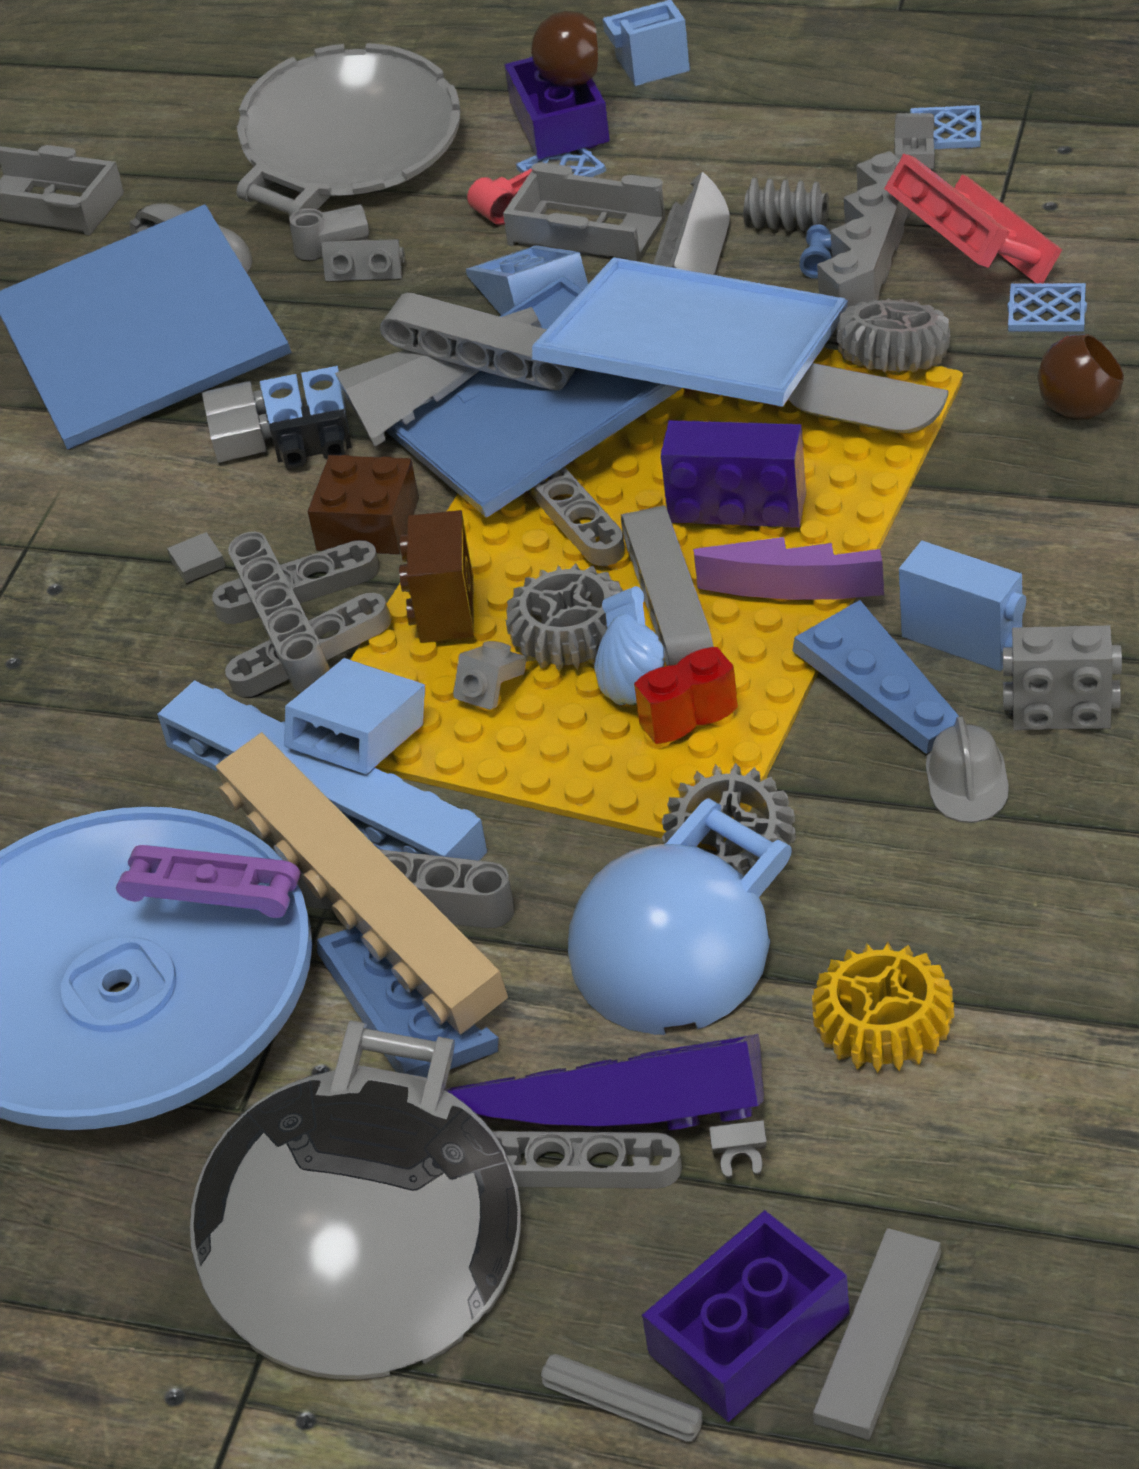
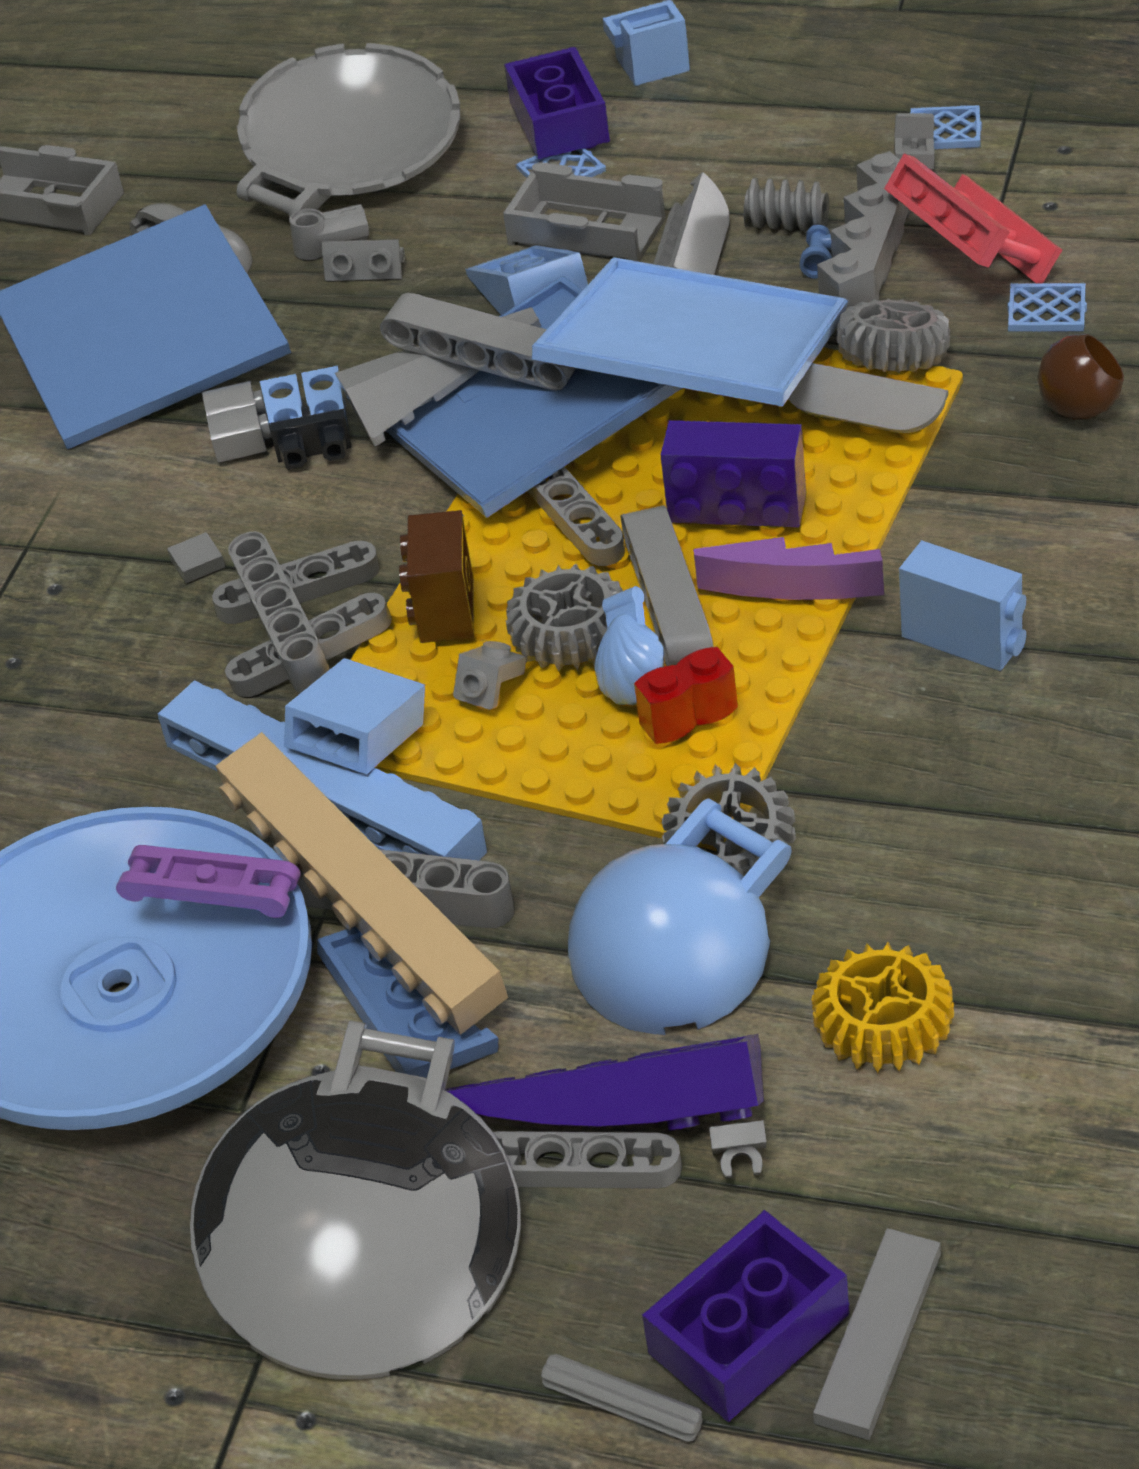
(363, 502): reddish brown brick -> none
(493, 197): coral axle -> none
(566, 49): reddish brown helmet -> none
(877, 673): medium blue wing -> none
(967, 773): light grey piece -> none
(1061, 677): light grey brick -> none

